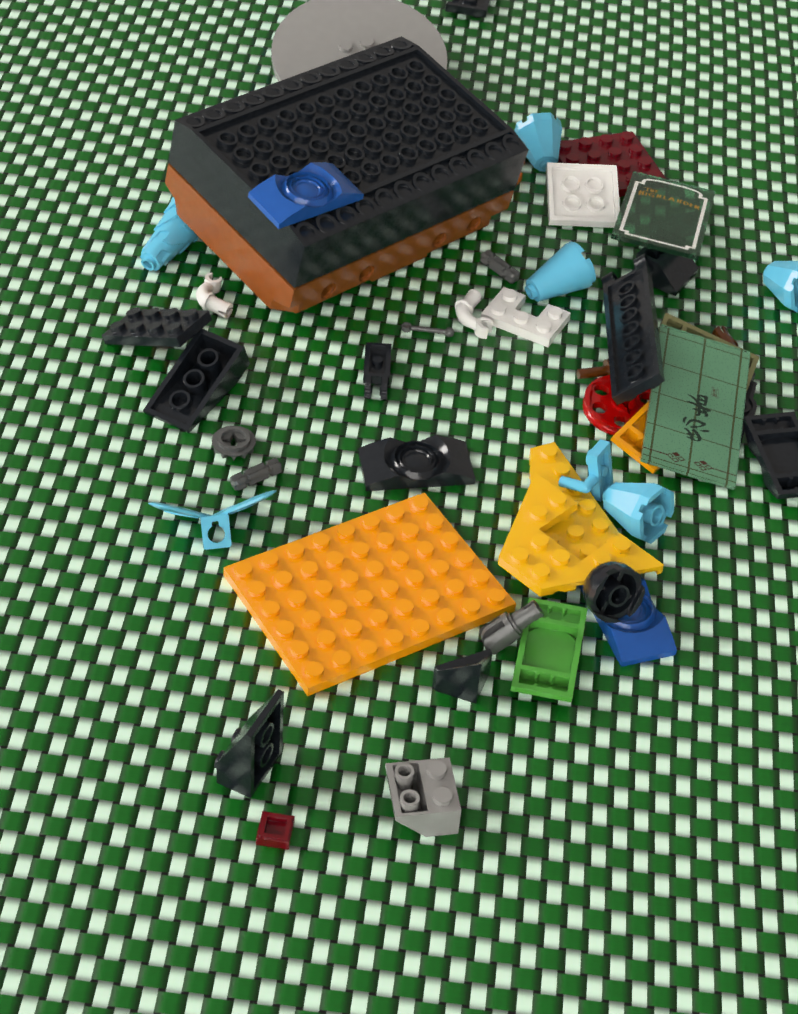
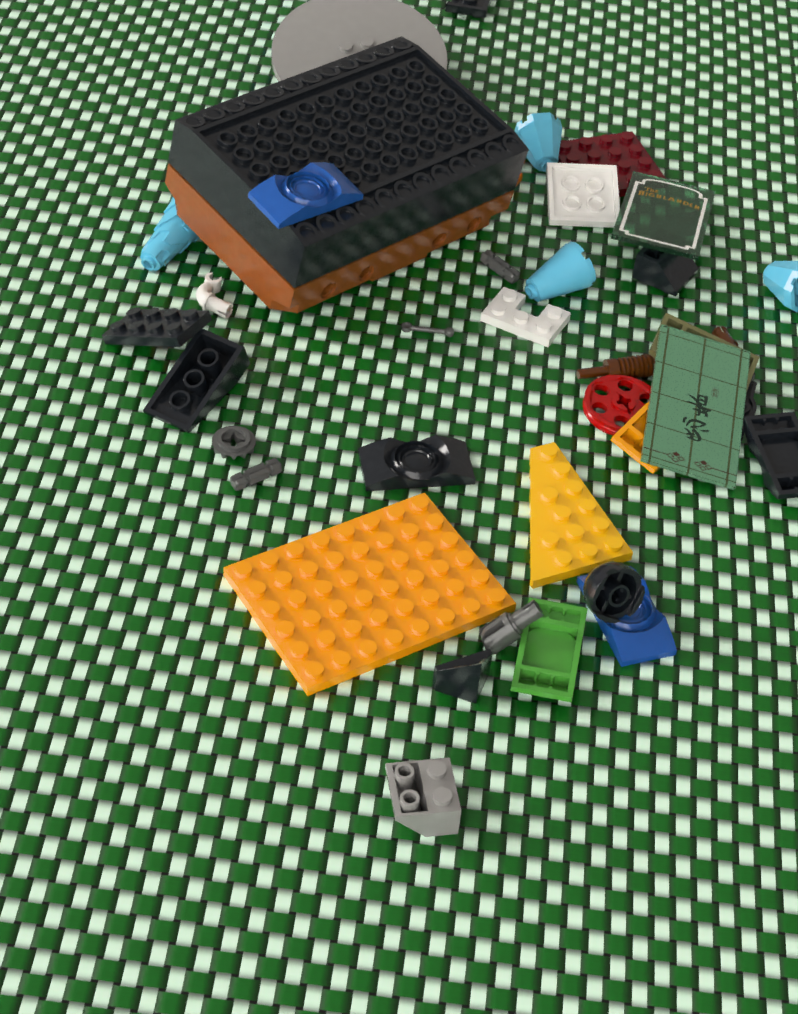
(207, 519): medium azure piece -> none
(253, 748): black slope -> none
(275, 830): dark red tile -> none
(377, 368): black hinge -> none
(464, 311): white piece -> none
(546, 564): yellow wing -> none
(599, 469): medium azure plate -> none
(632, 332): black hinge -> none
(640, 508): medium azure cone -> none

